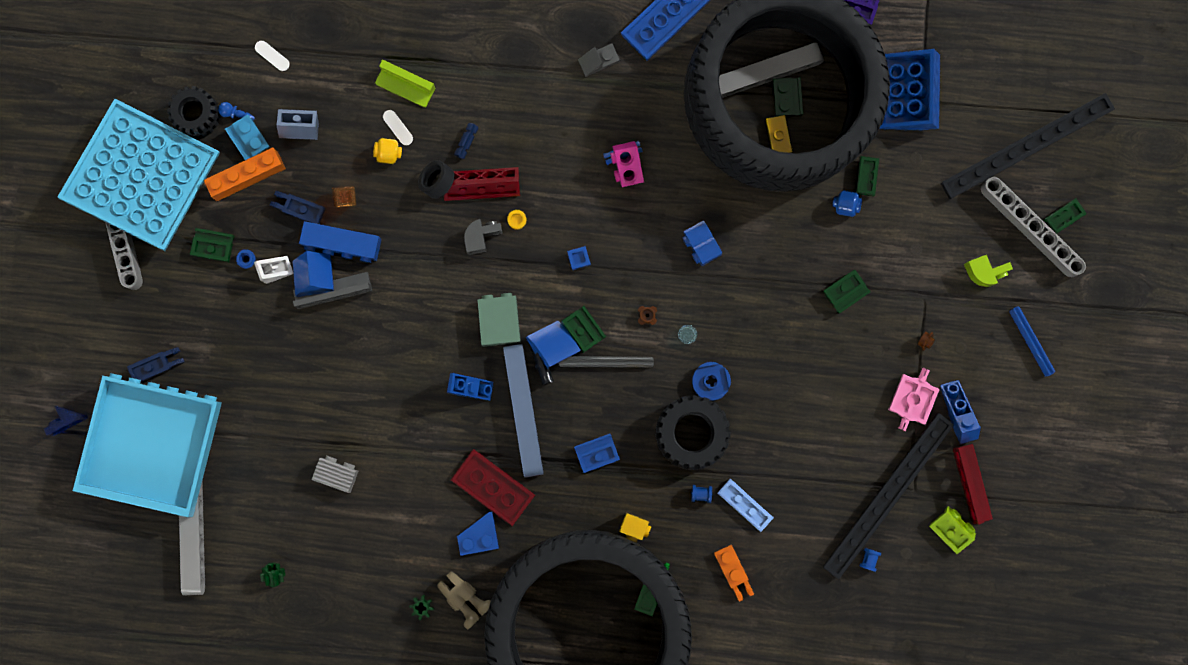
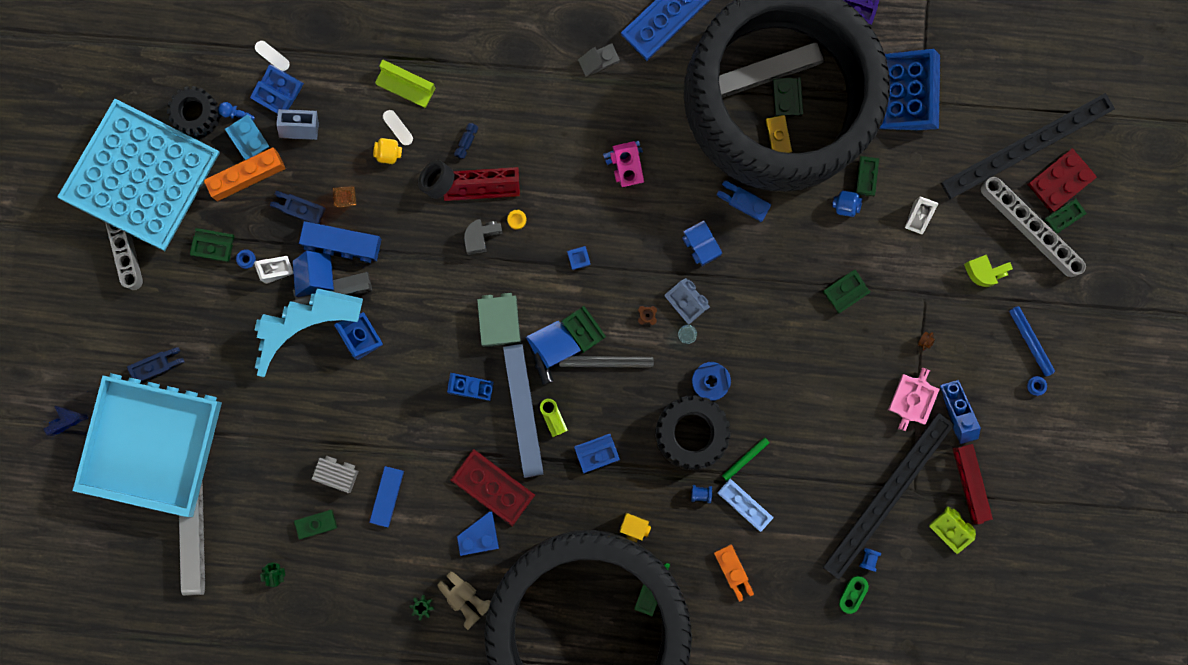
(276, 89): none -> blue slope
(315, 524): none -> dark green plate
(325, 307): none -> medium azure arch
(359, 336): none -> blue slope
(386, 496): none -> blue tile
(554, 419): none -> lime piece
(687, 300): none -> sand blue bracket
(745, 201): none -> blue hinge
(745, 459): none -> green bar
(855, 595): none -> green plate
(920, 214): none -> white slope
(1042, 386): none -> blue plate
(1062, 180): none -> dark red plate

